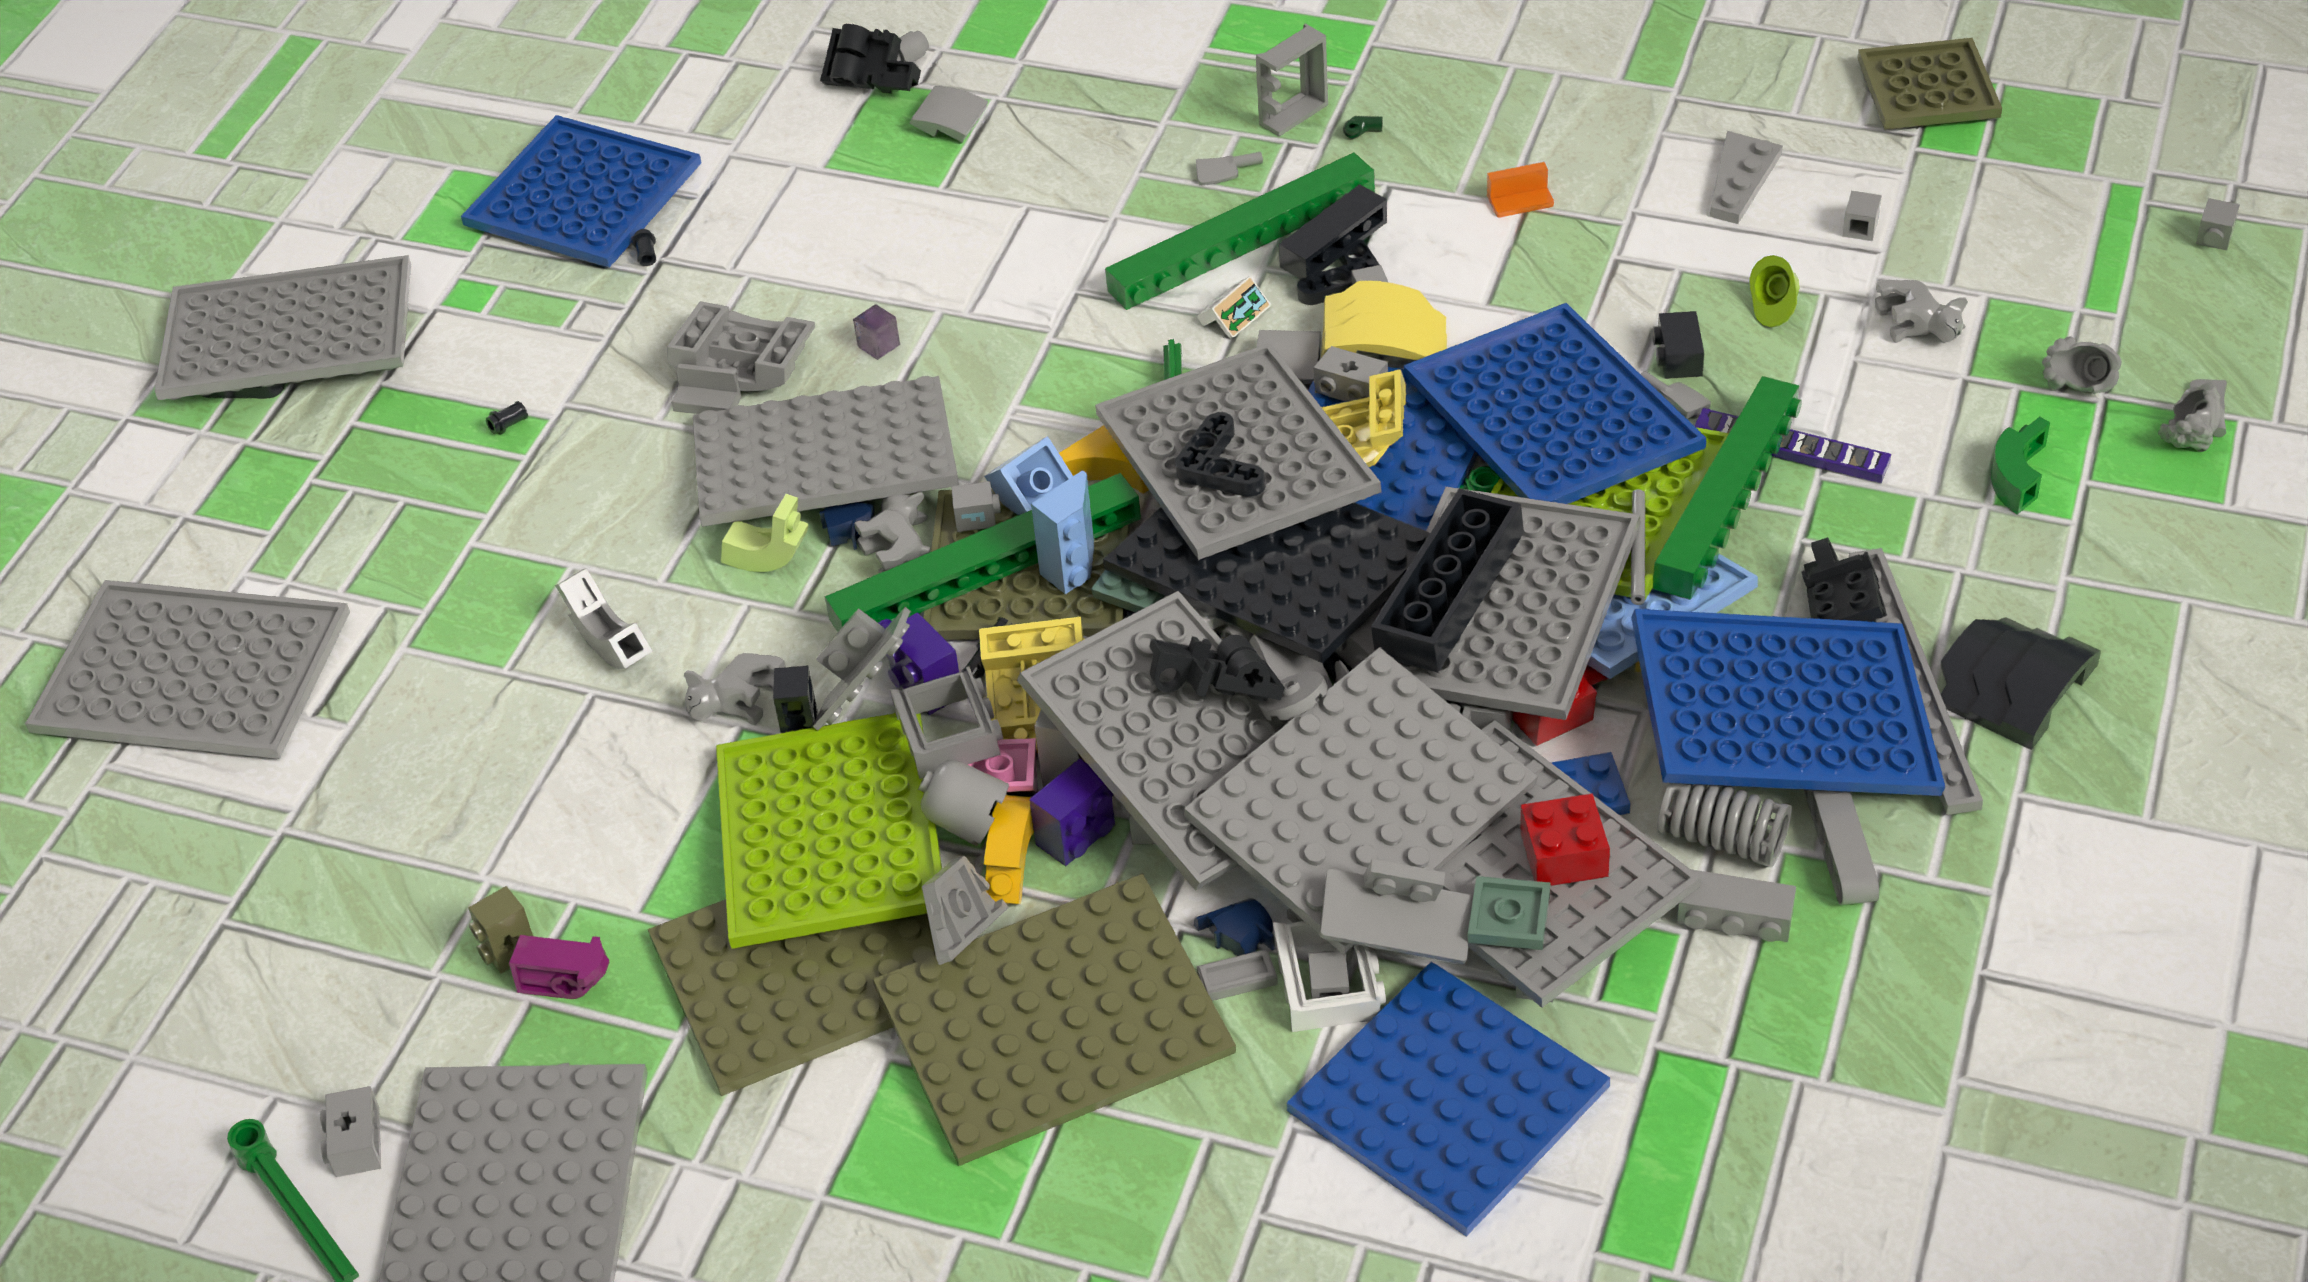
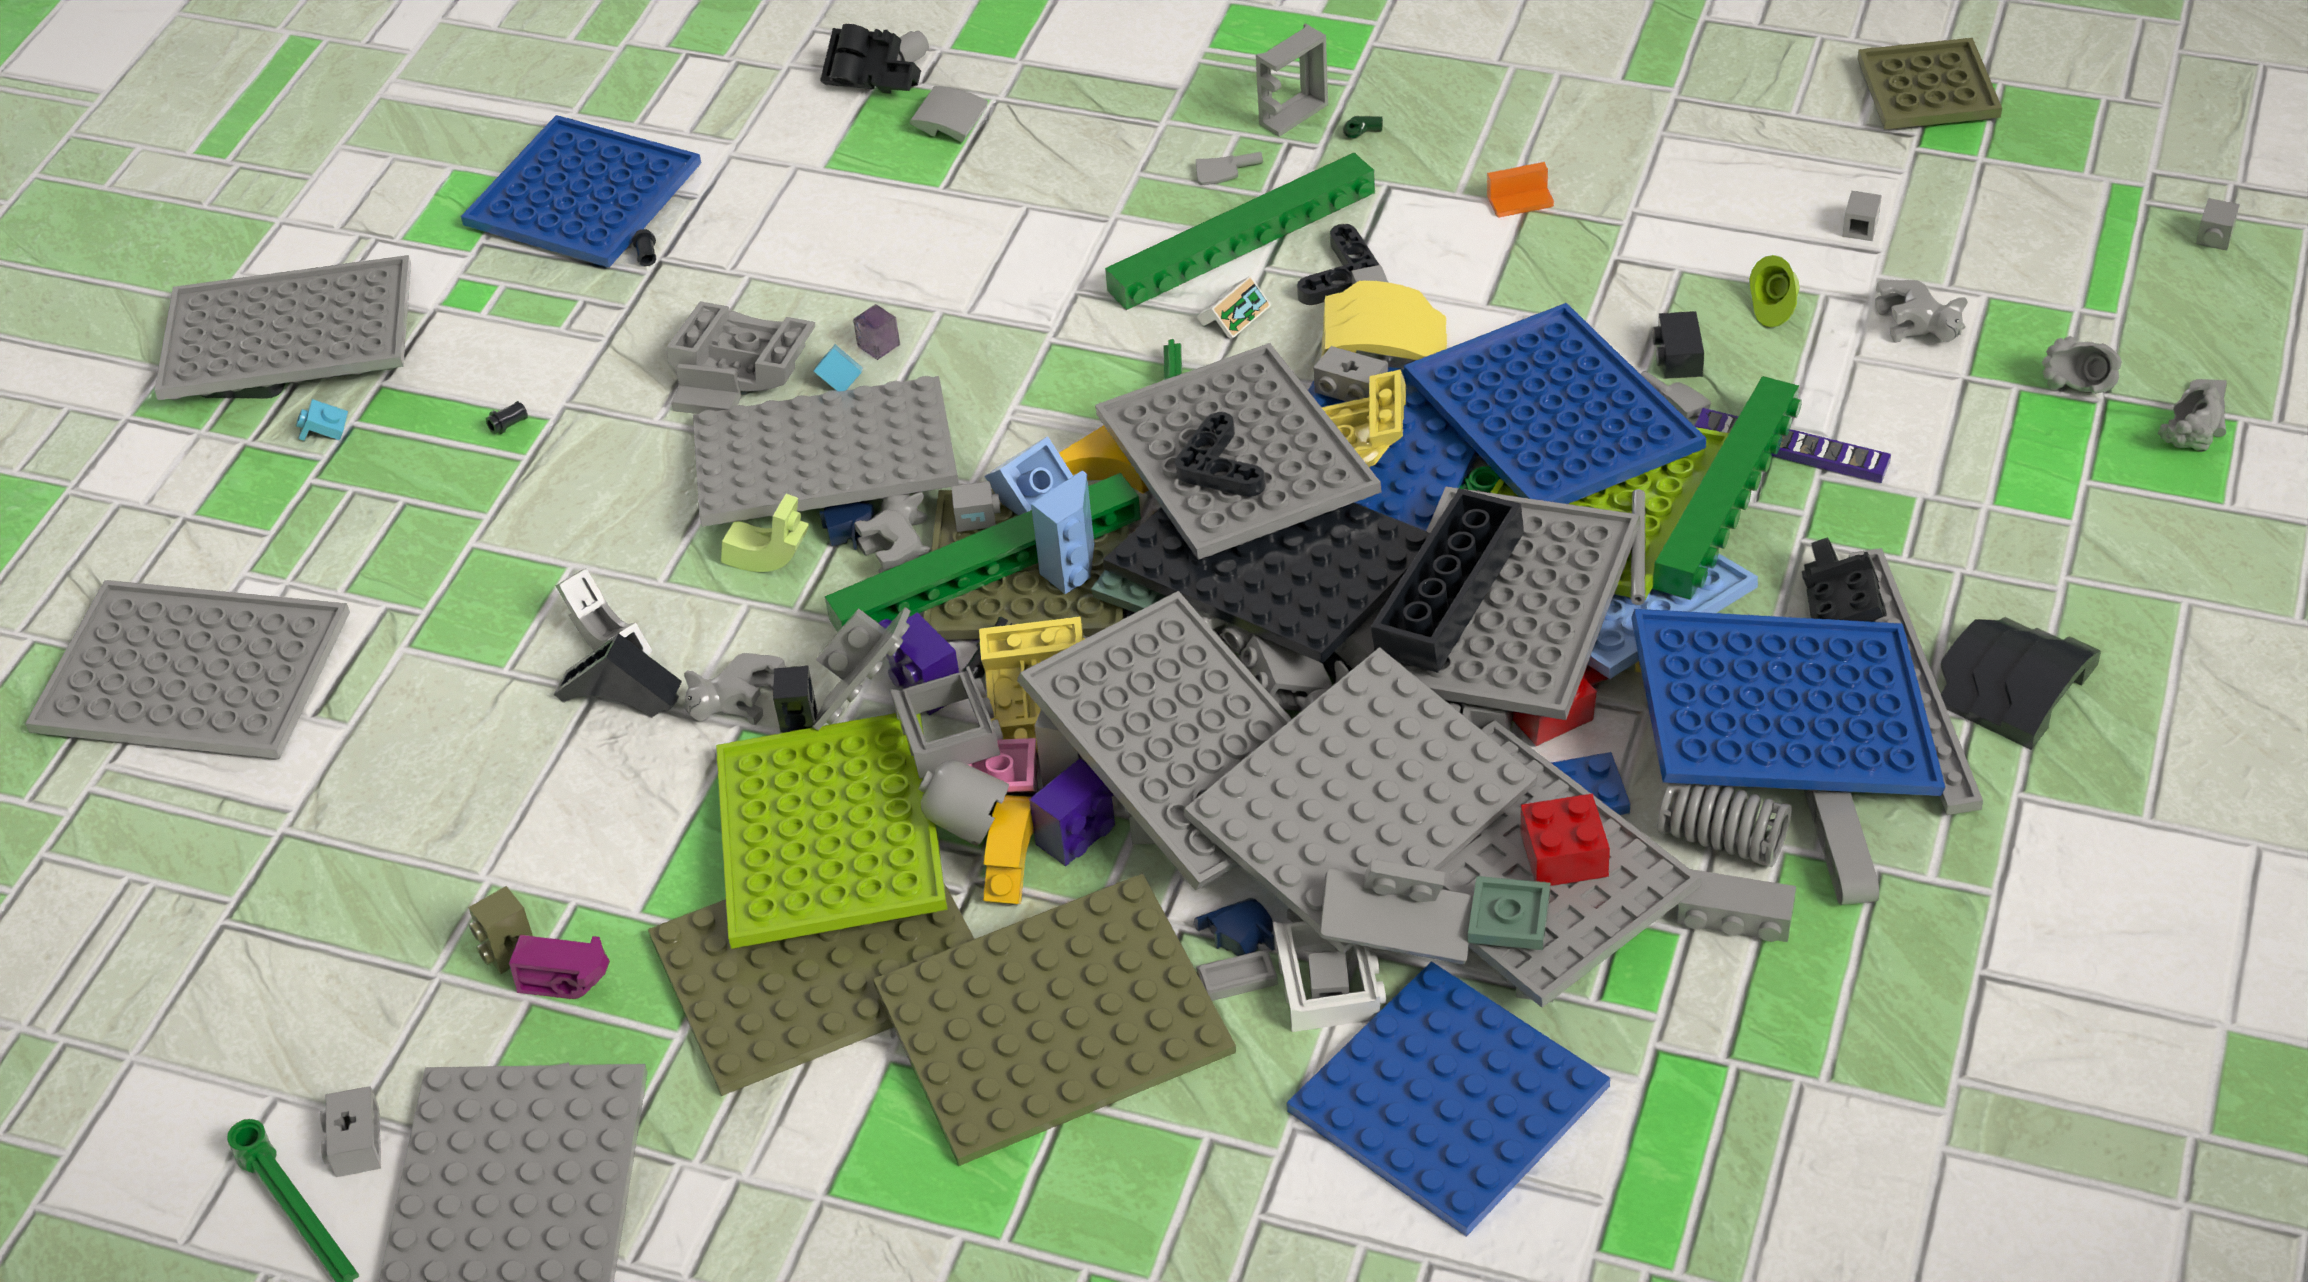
(322, 420): none -> medium azure bracket
(623, 674): none -> black arch
(838, 369): none -> medium azure panel
(958, 908): light grey wing -> none
(1229, 669): black plate -> none
(1296, 348): light grey slope -> none
(1297, 696): light grey plate -> none
(1332, 233): black brick -> none
(1741, 174): light grey wing -> none
(2011, 476): green arch -> none

